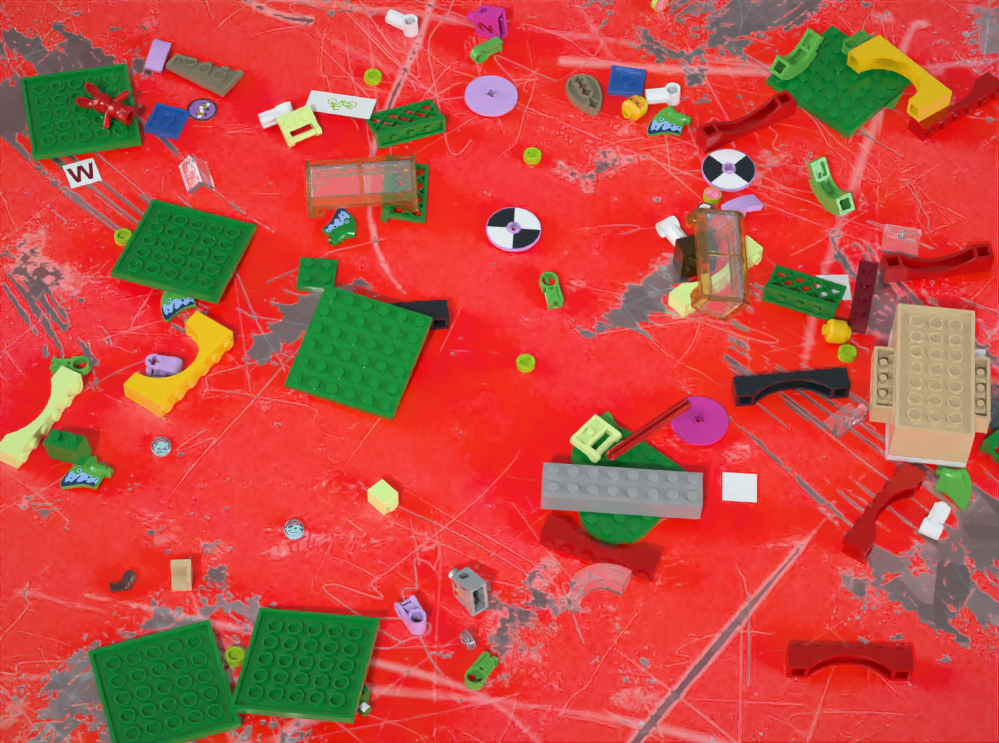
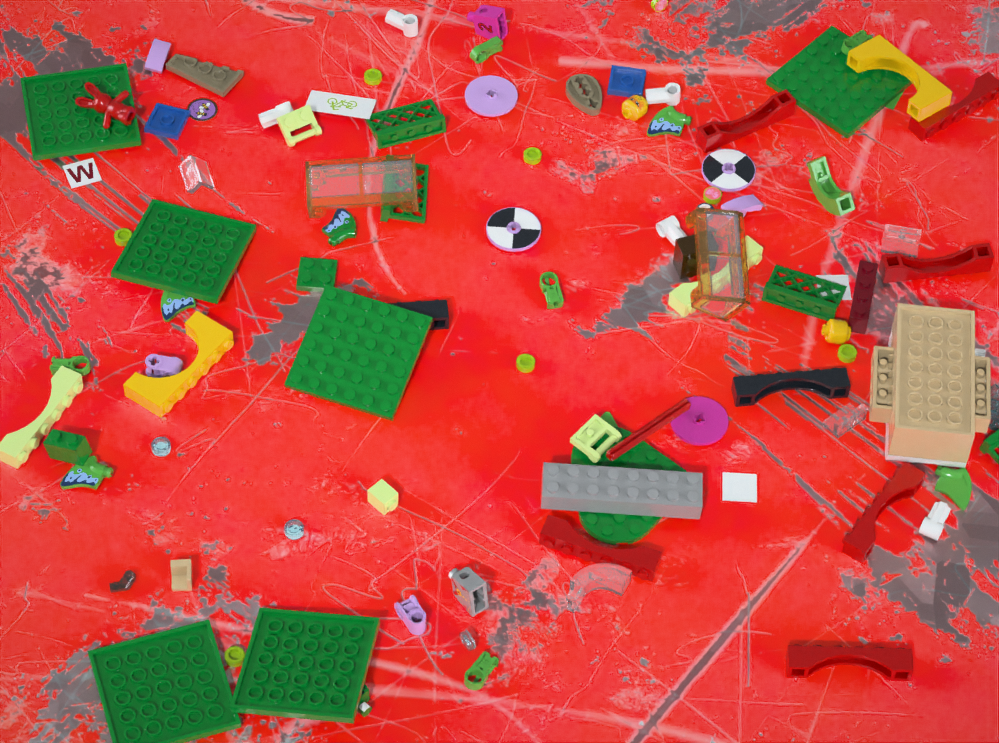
(799, 59): bright green arch -> none

